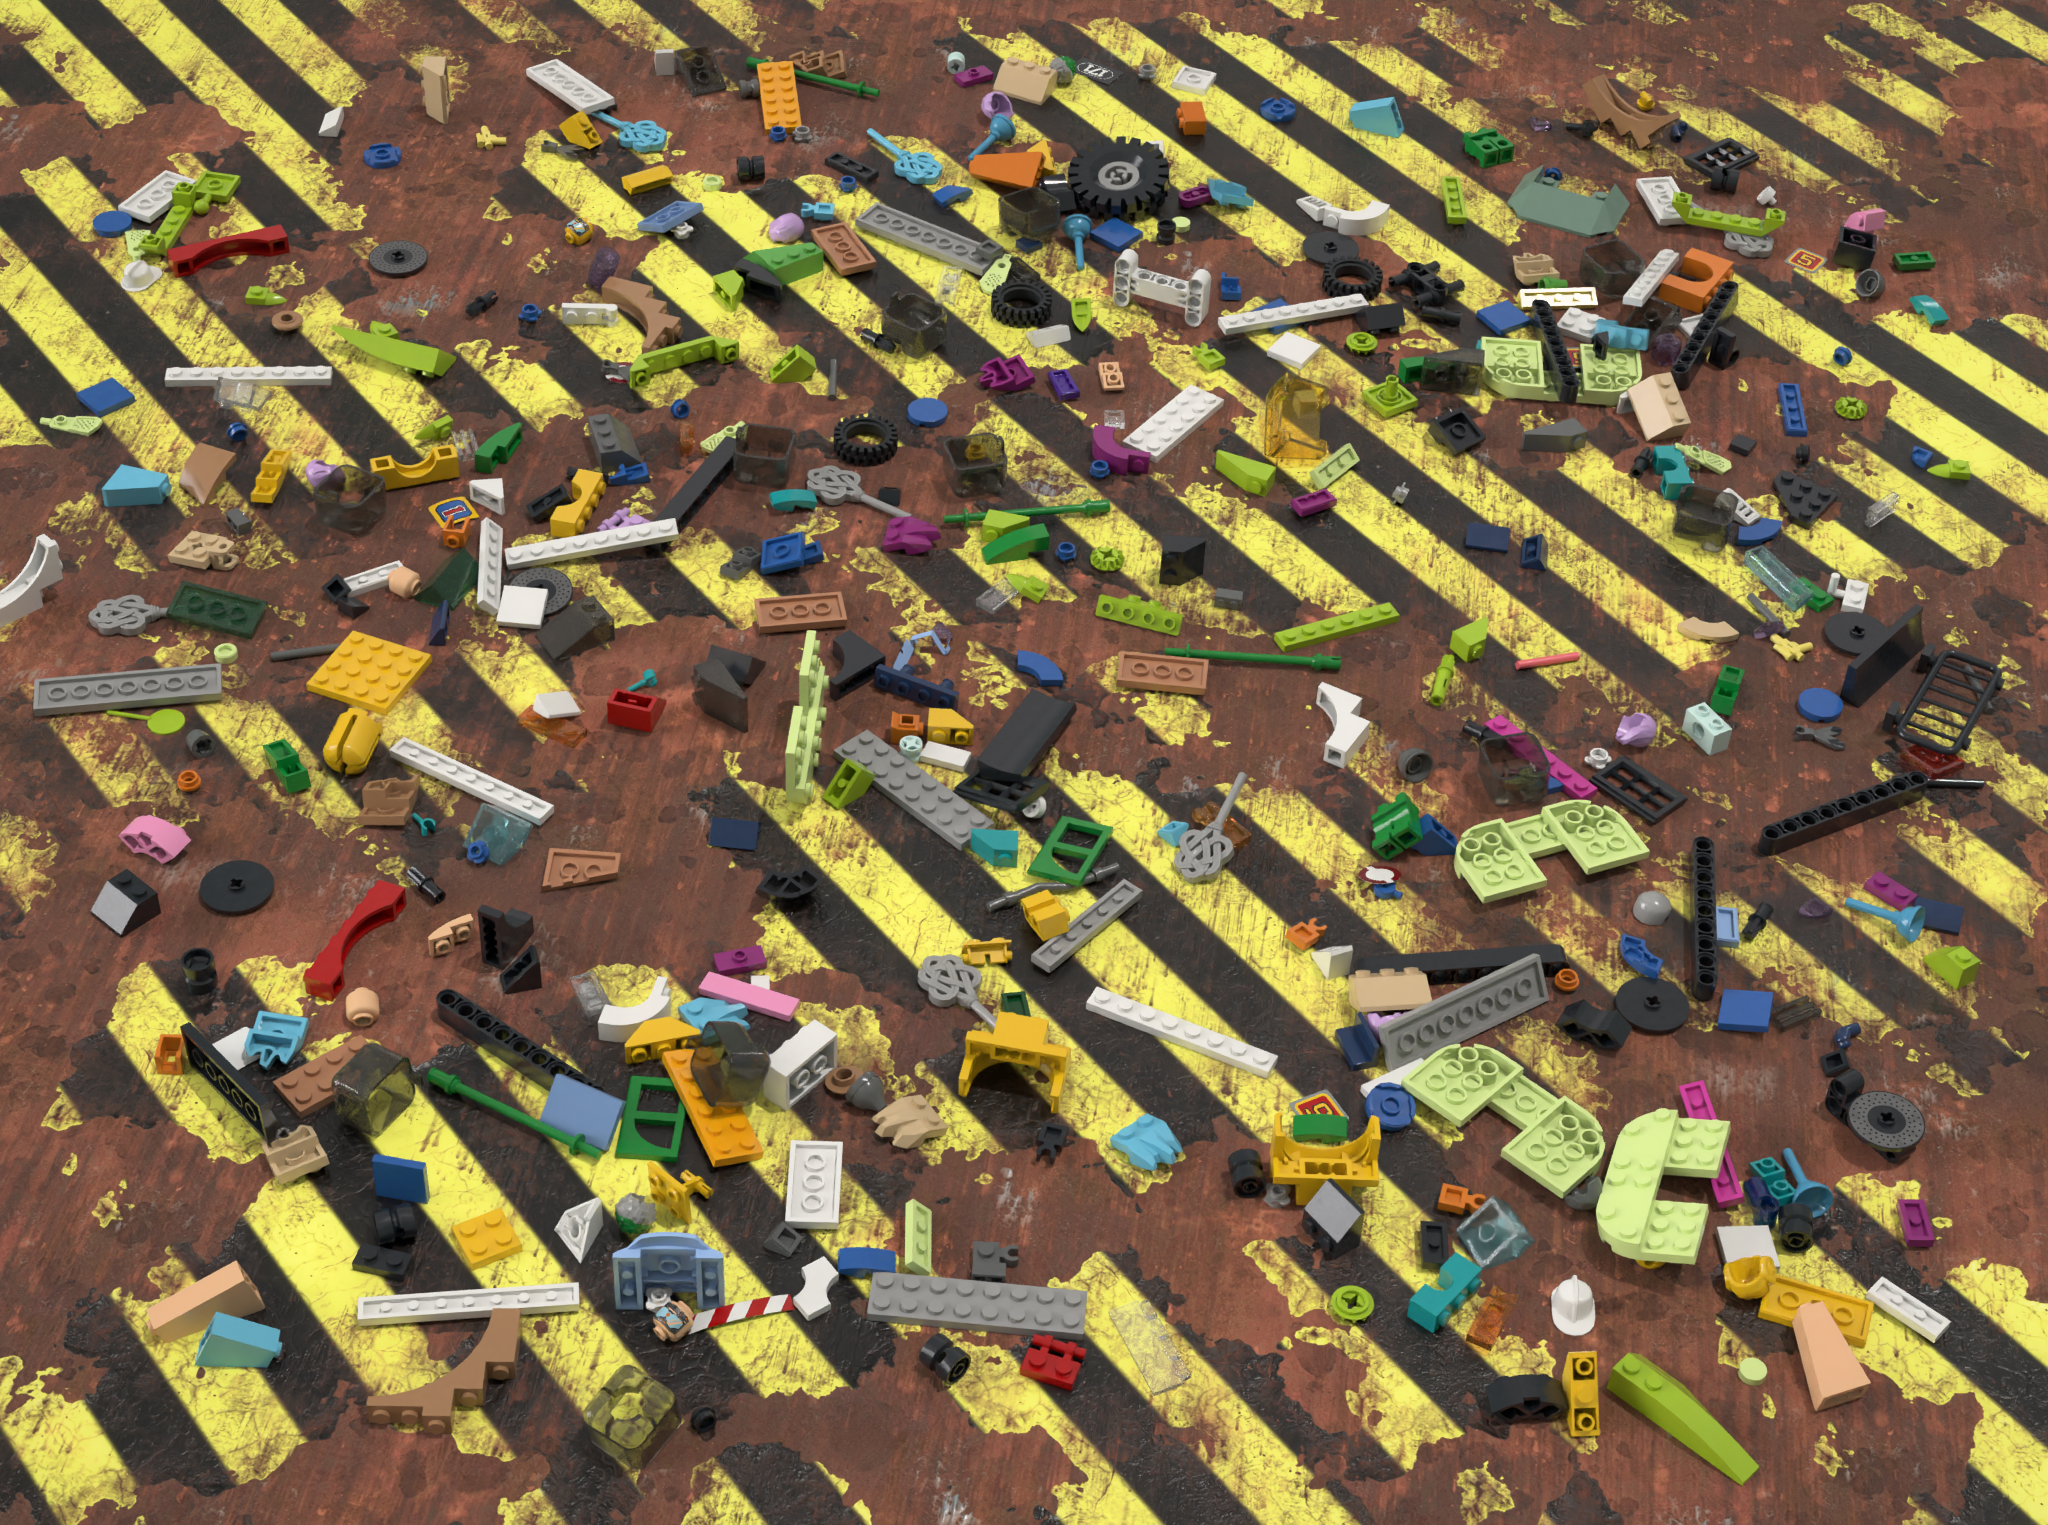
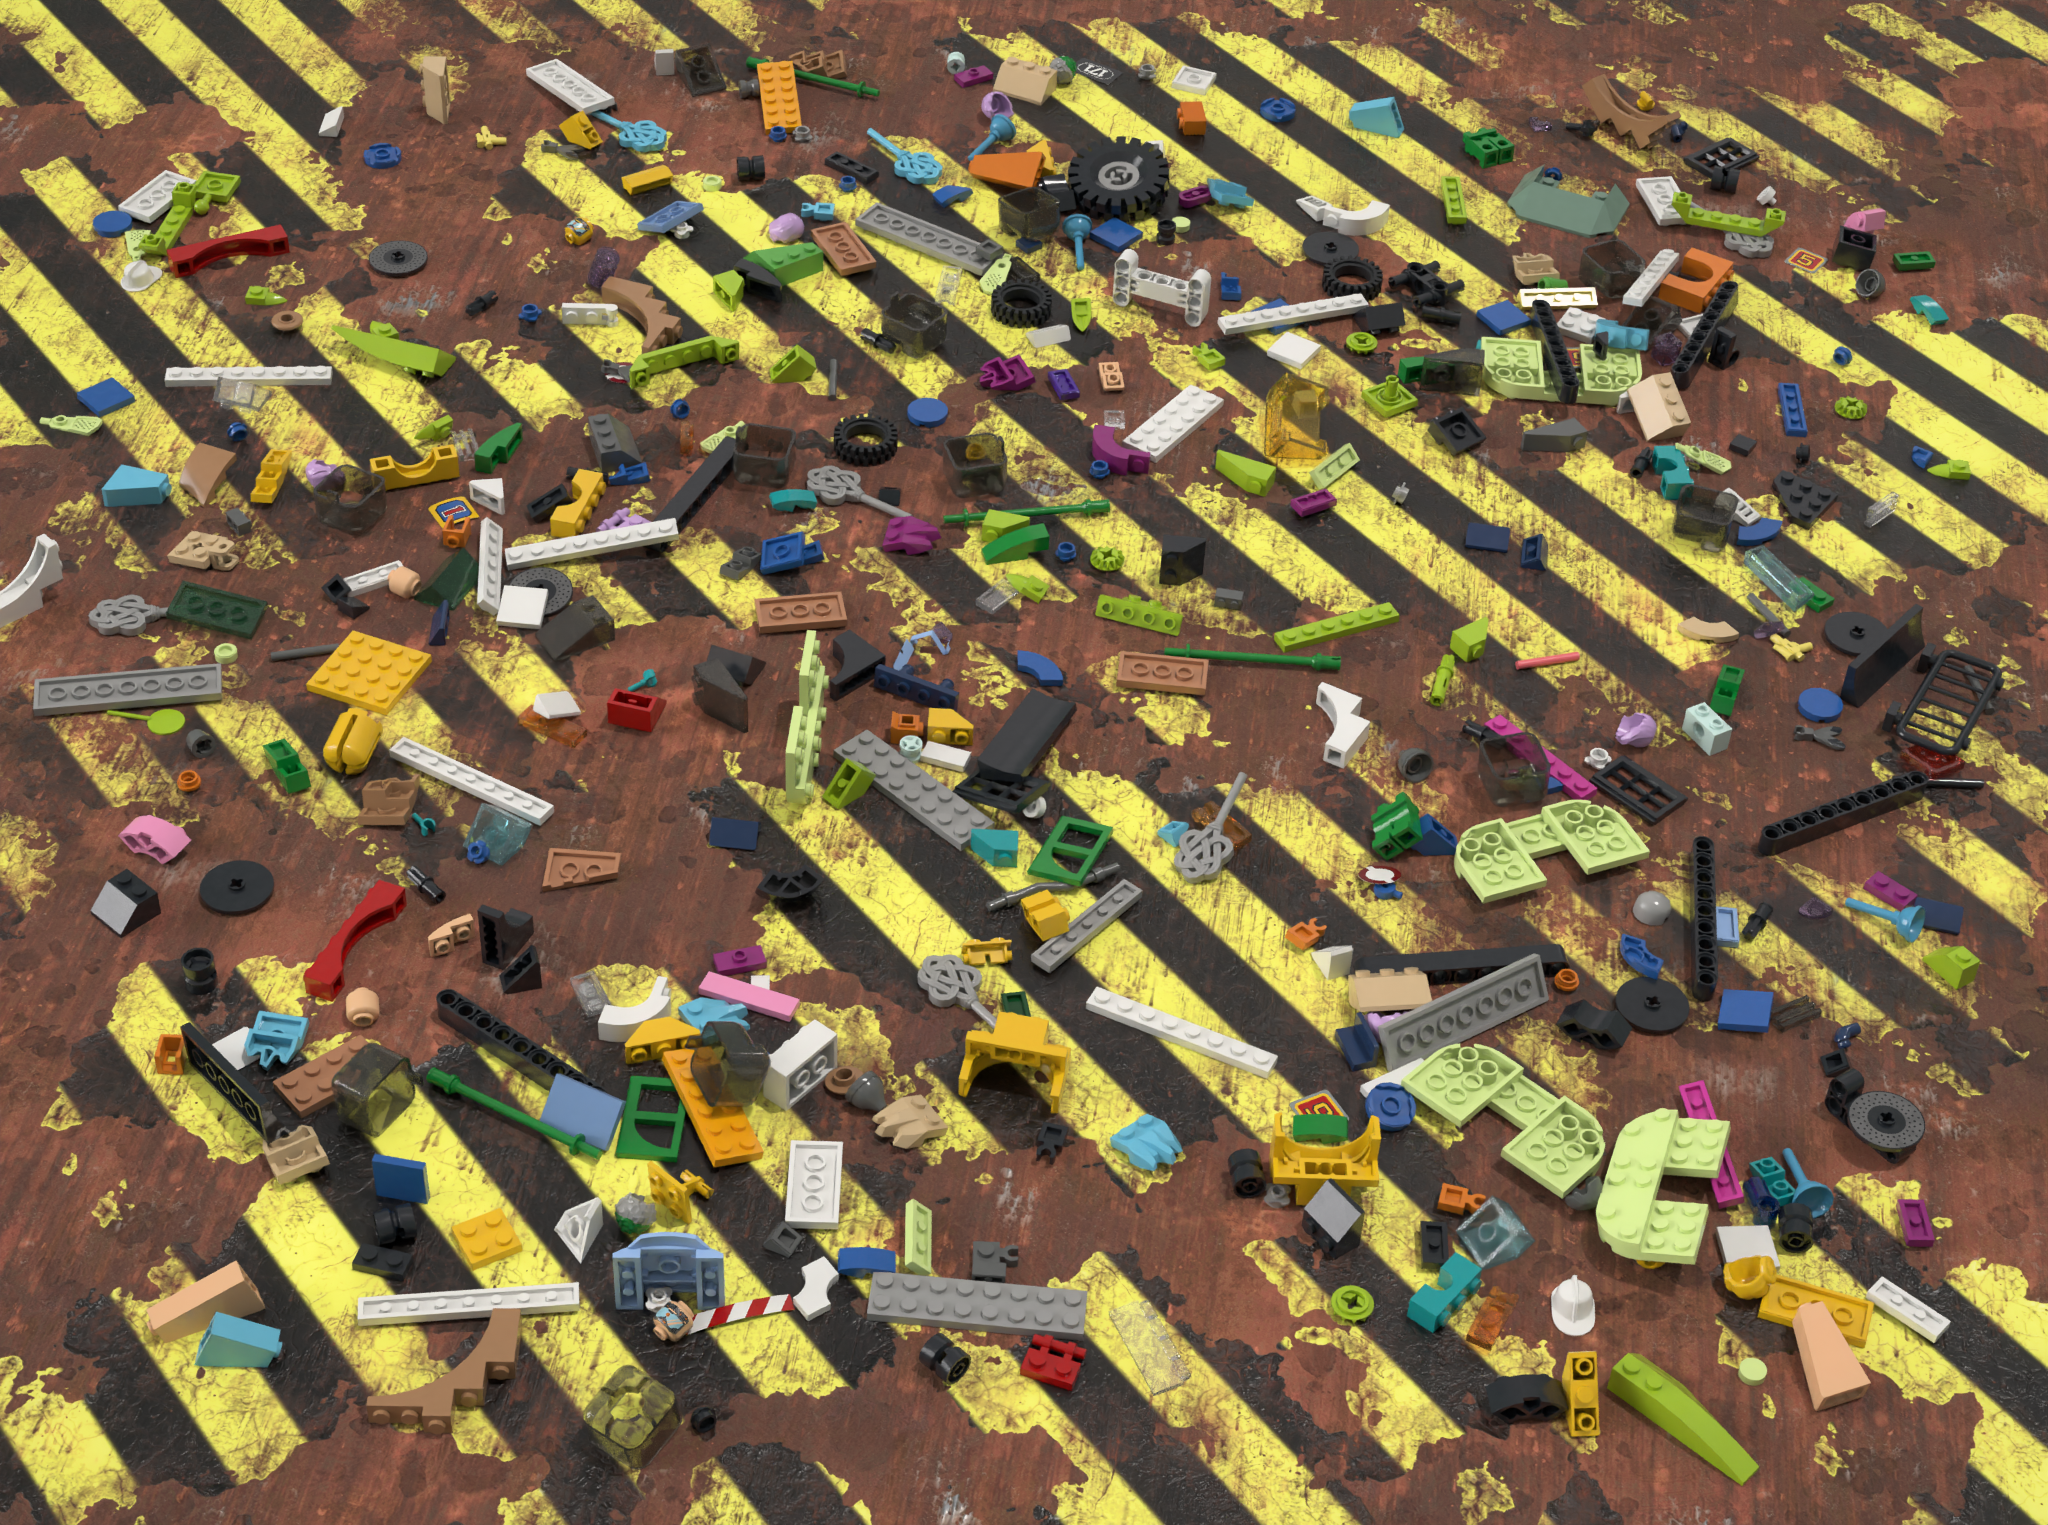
(1853, 596): white plate -> none

